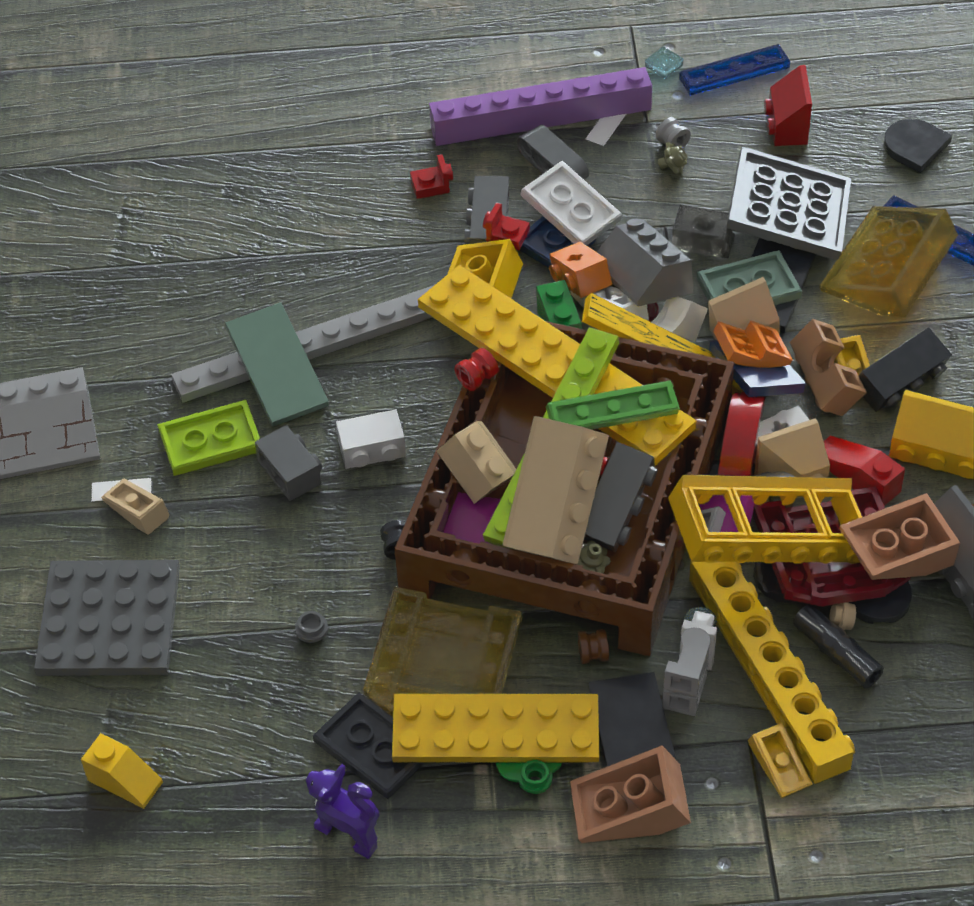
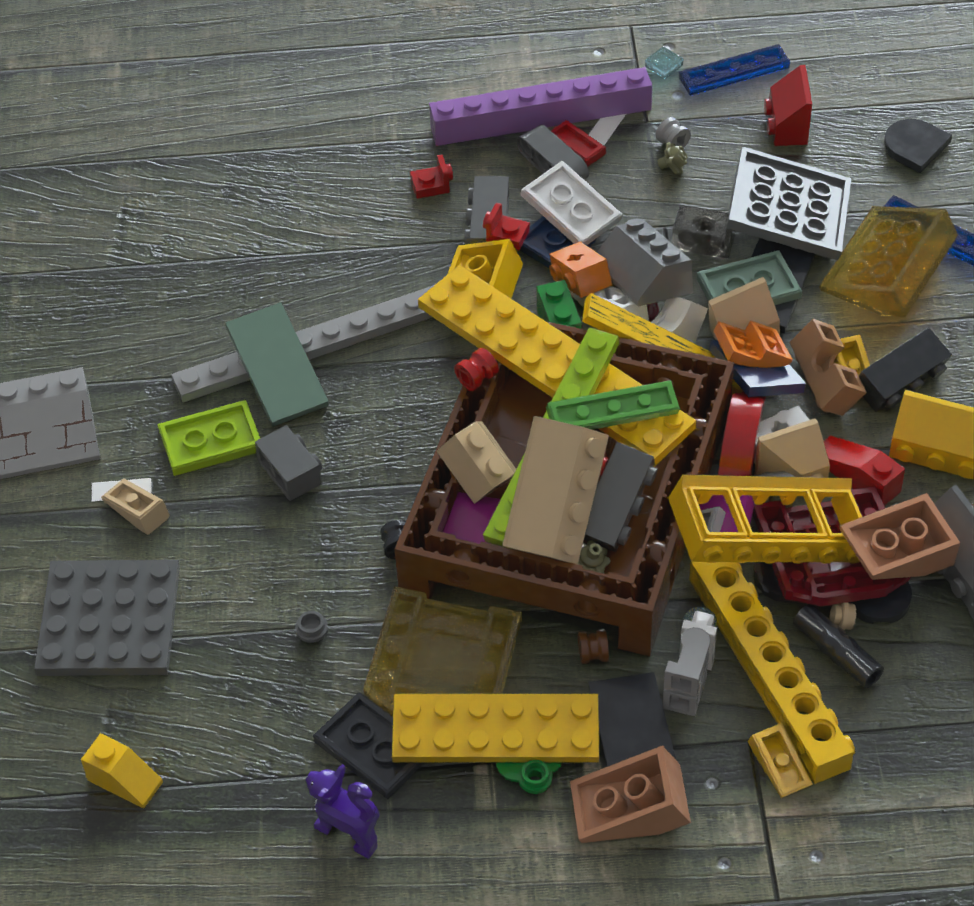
(371, 439): white brick -> none
(580, 142): none -> red tile

